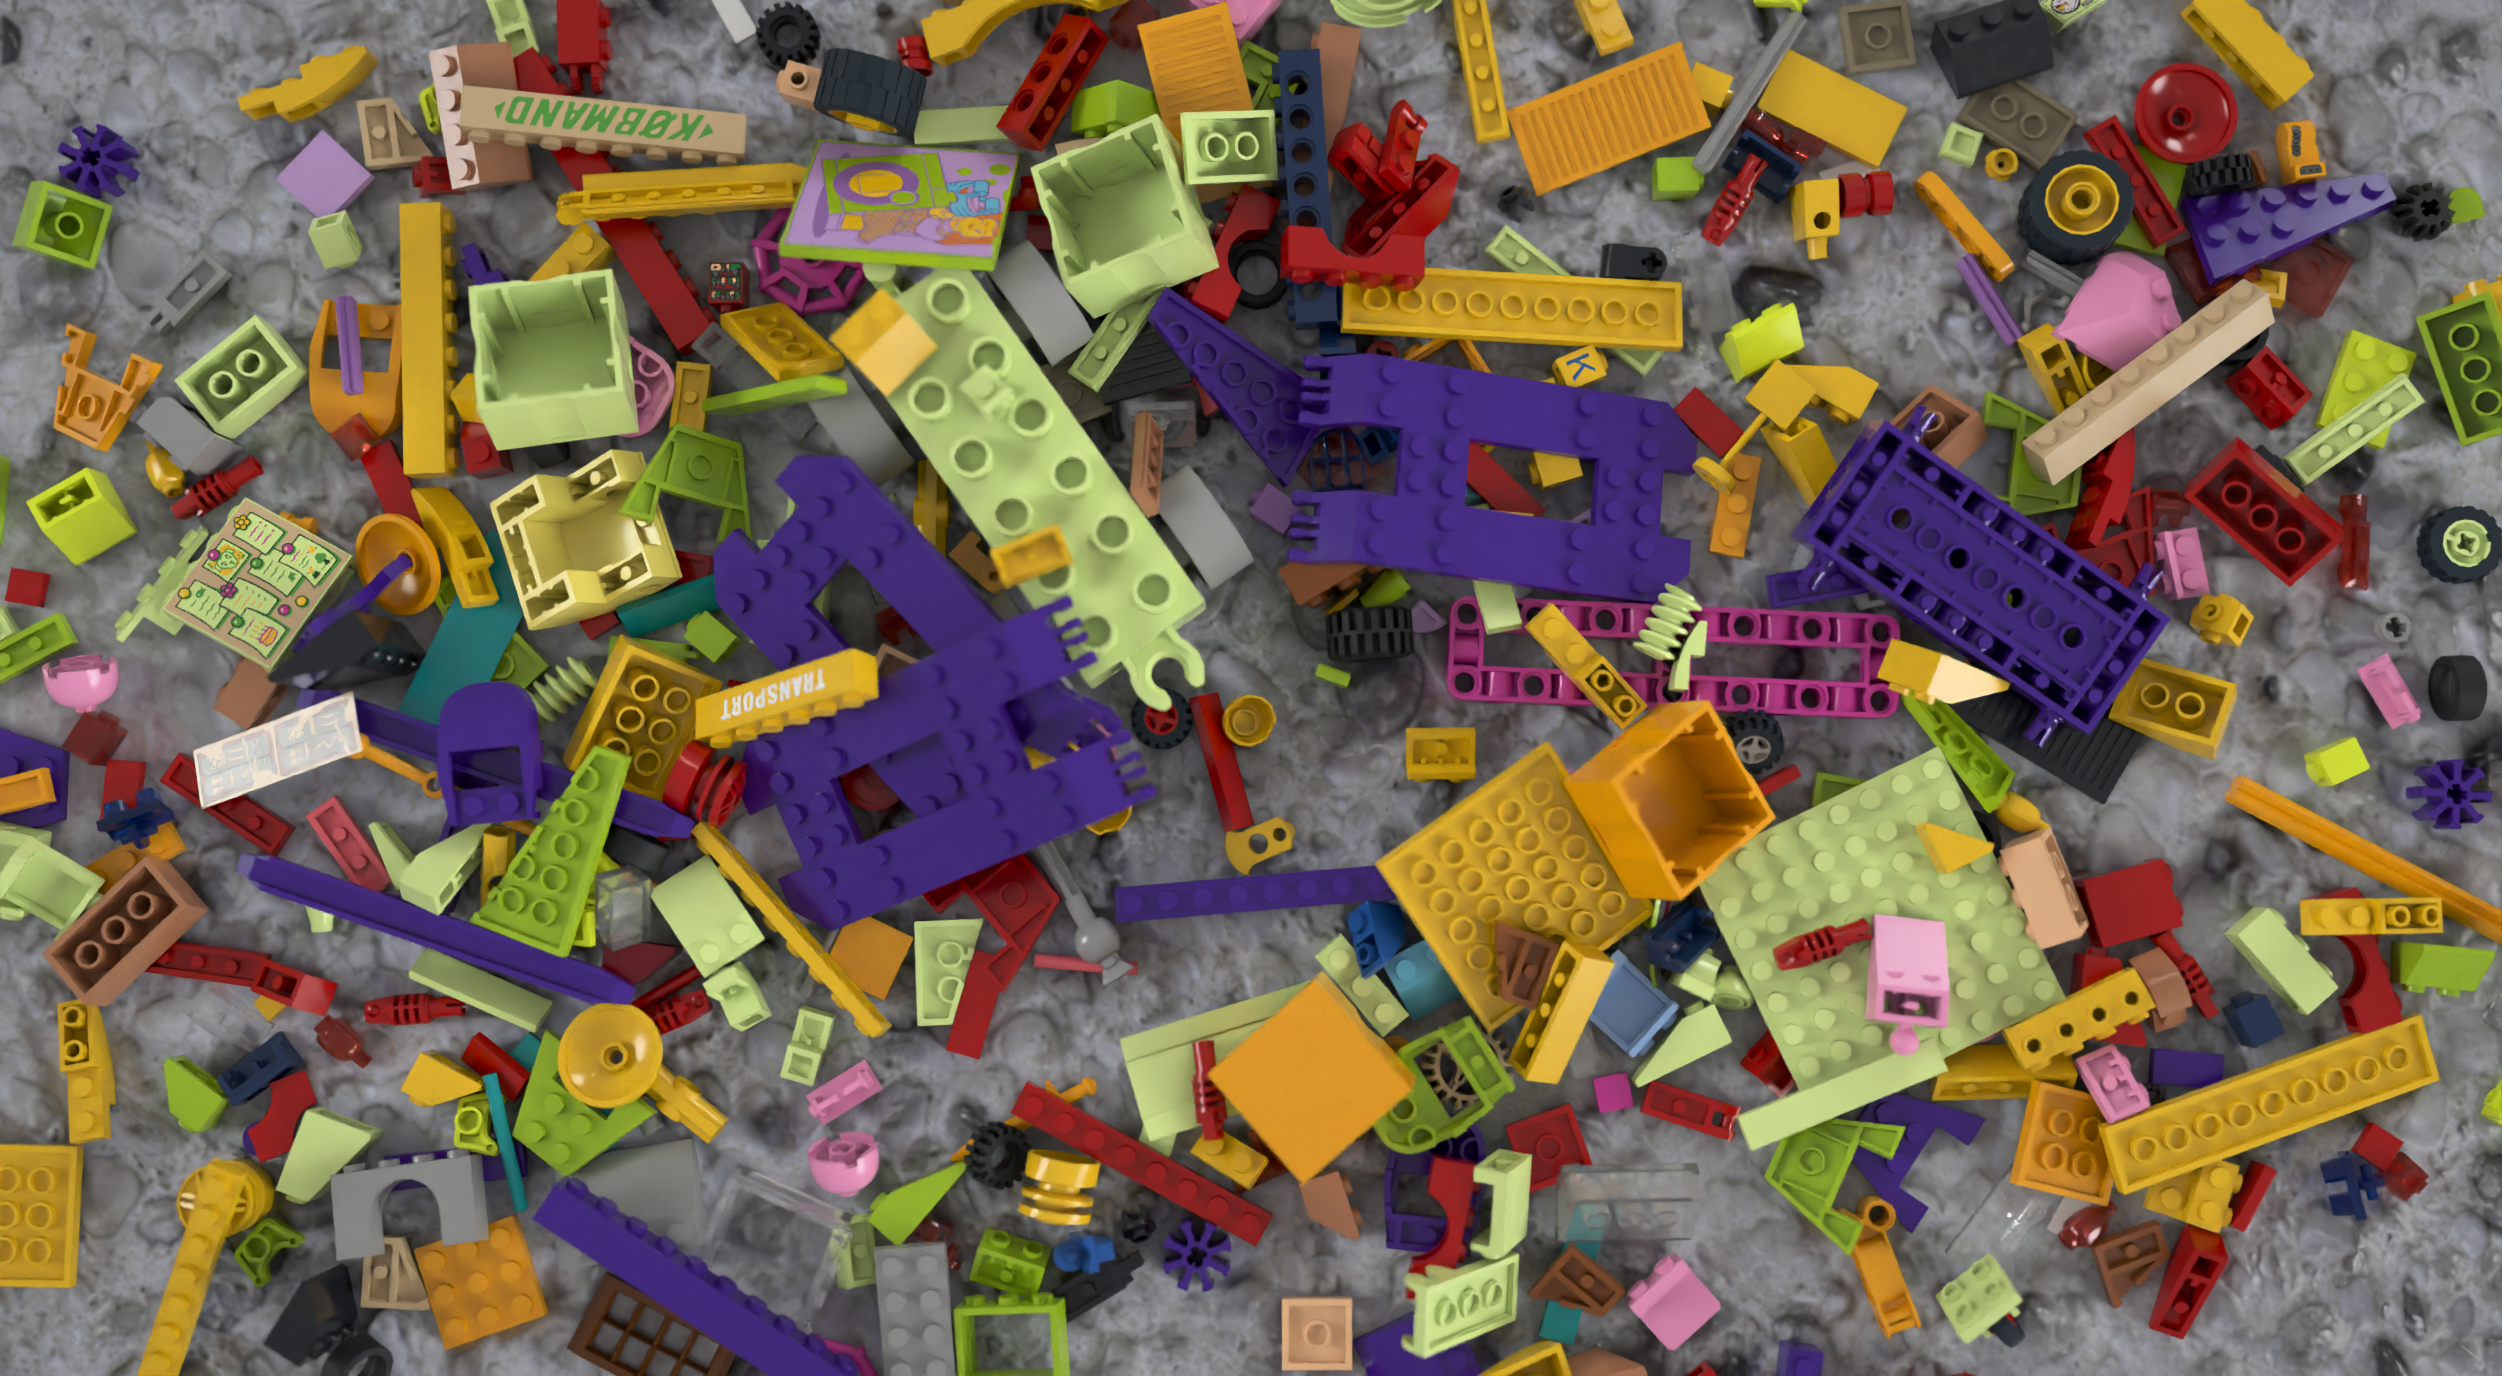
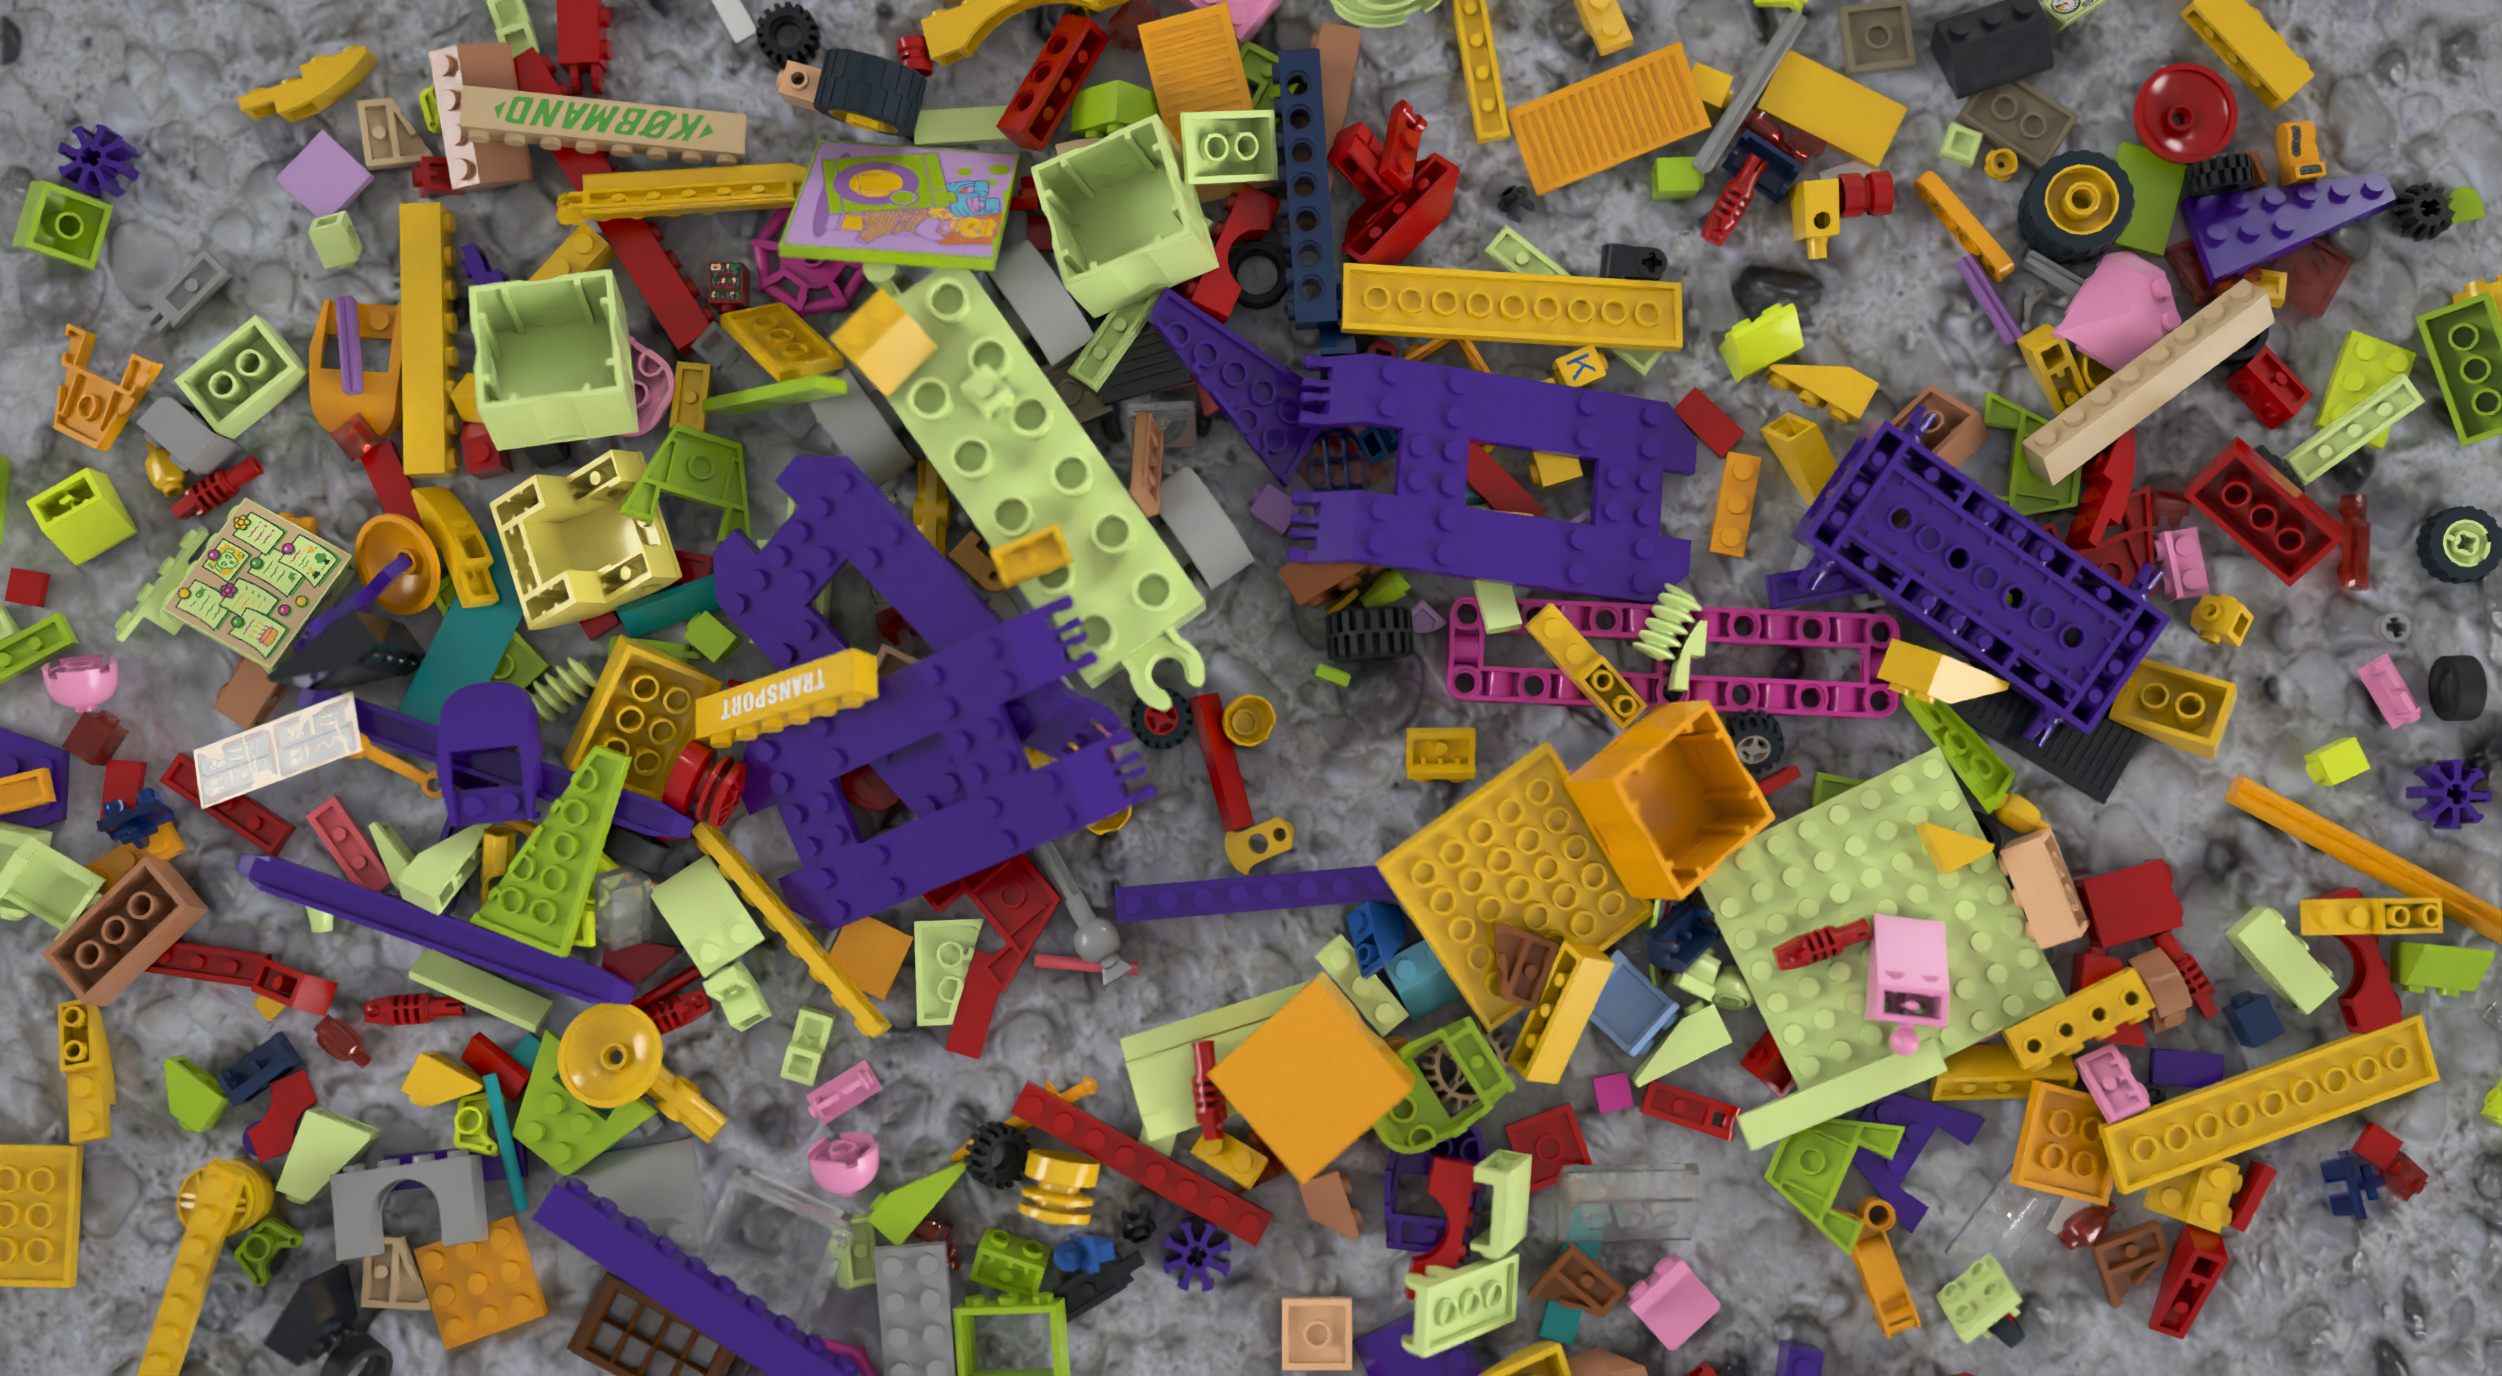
(1310, 256): red arch -> none
(1779, 397): yellow piece -> none
(2152, 208): red tile -> none

